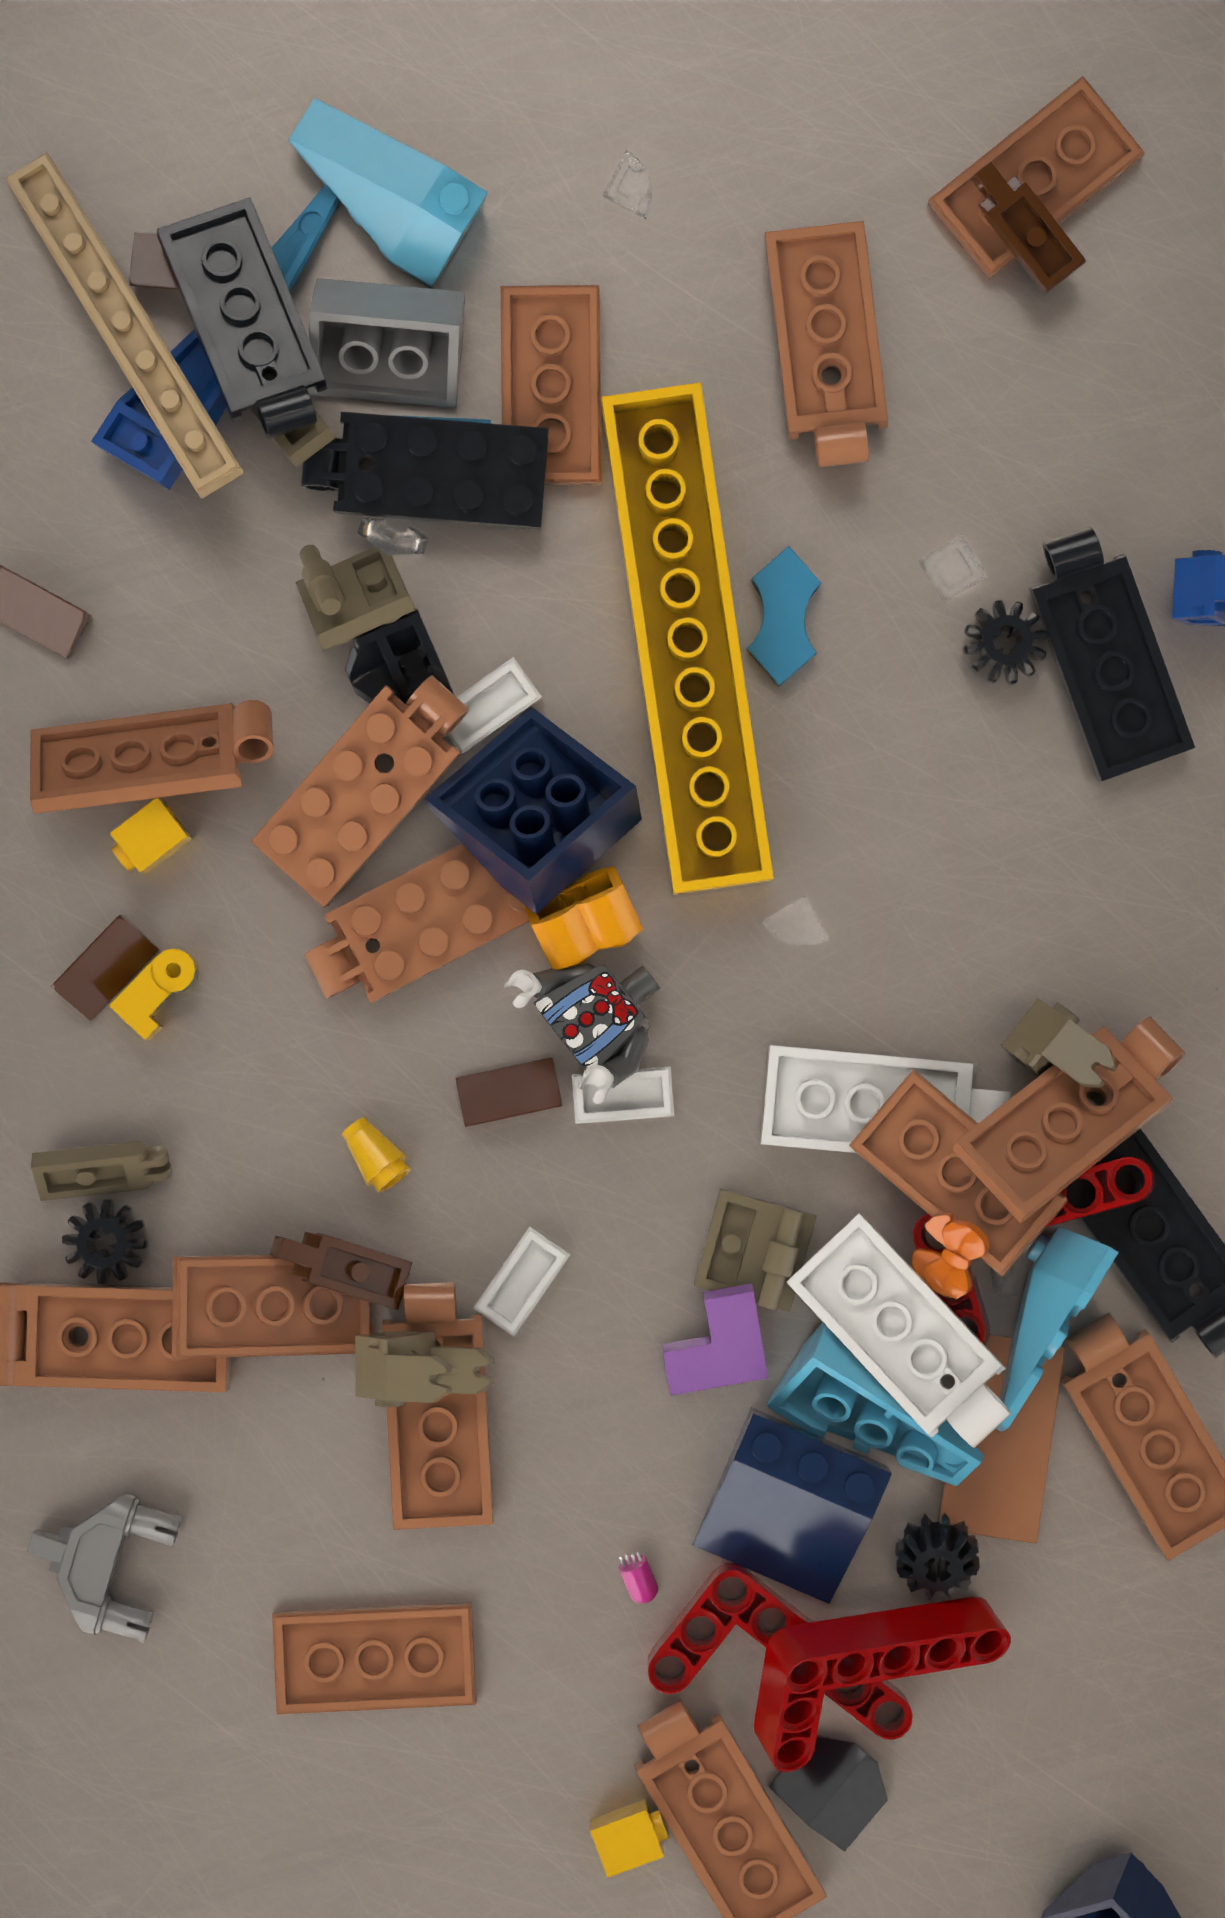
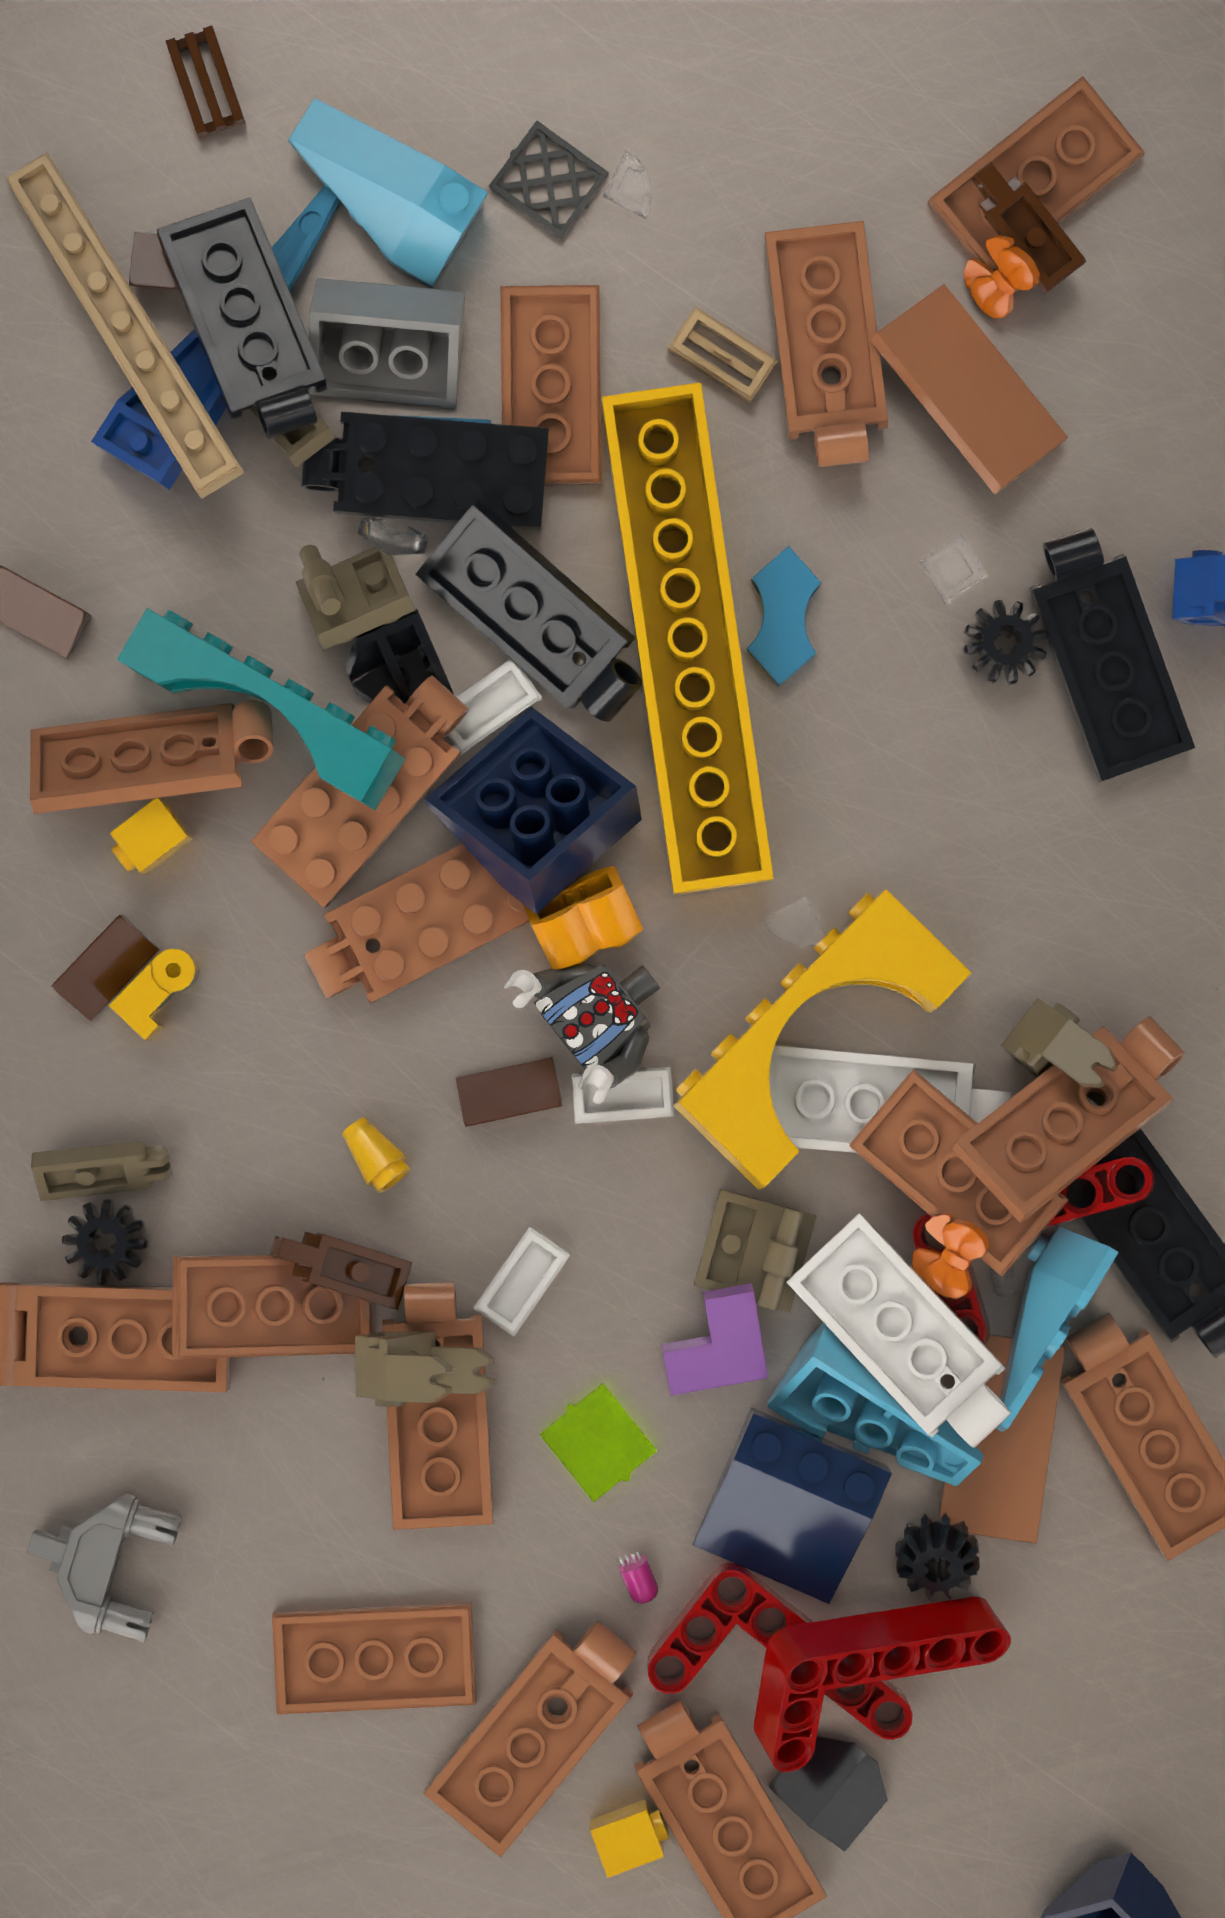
(181, 662): none -> teal arch
(192, 42): none -> reddish brown tile
(517, 157): none -> dark grey window
(524, 1750): none -> nougat hinge
(533, 613): none -> hinge
(598, 1442): none -> clear neon green piece
(733, 1097): none -> yellow arch
(757, 378): none -> tan tile
(969, 388): none -> nougat tile
(995, 289): none -> orange piece

